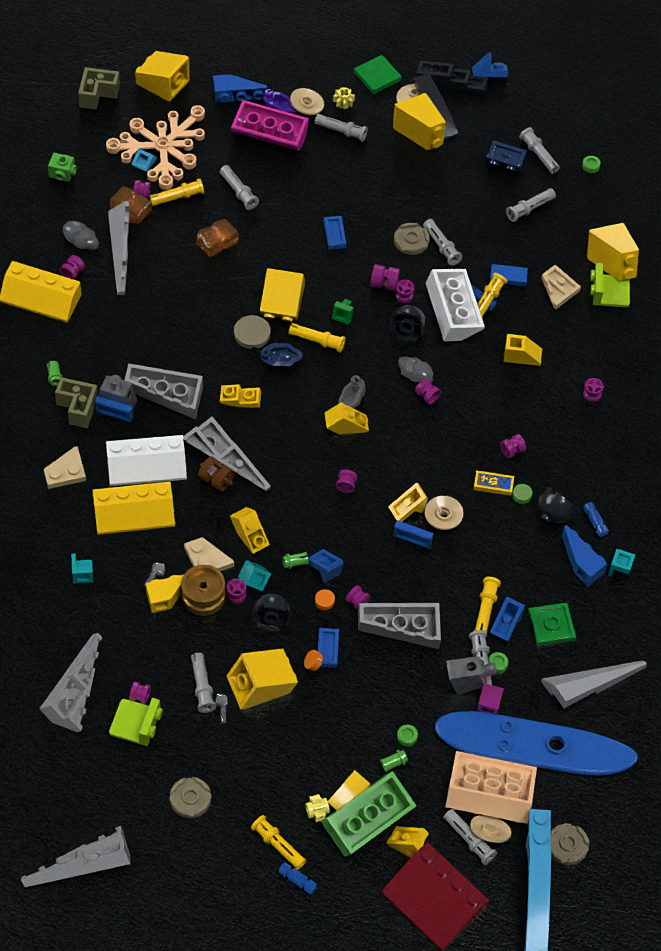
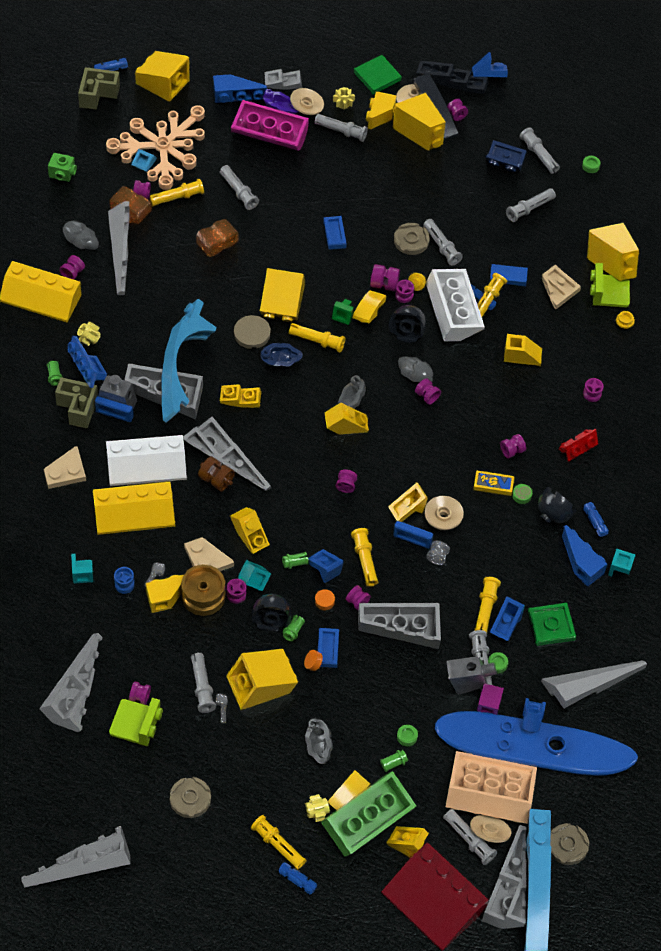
(87, 364): none -> blue bracket
(88, 333): none -> light yellow gear
(113, 65): none -> blue axle
(126, 576): none -> blue wheel
(190, 327): none -> dark azure slope
(278, 80): none -> light grey slope
(291, 631): none -> bright green pin
(319, 740): none -> dark grey arm
(363, 548): none -> yellow pin
(368, 307): none -> yellow slope
(381, 109): none -> yellow slope
(418, 280): none -> yellow plate
(438, 552): none -> clear wheel
(457, 109): none -> magenta wheel
(508, 901): none -> light grey wedge
(533, 715): none -> blue piece
(581, 444): none -> red hinge
(625, 320): none -> yellow plate

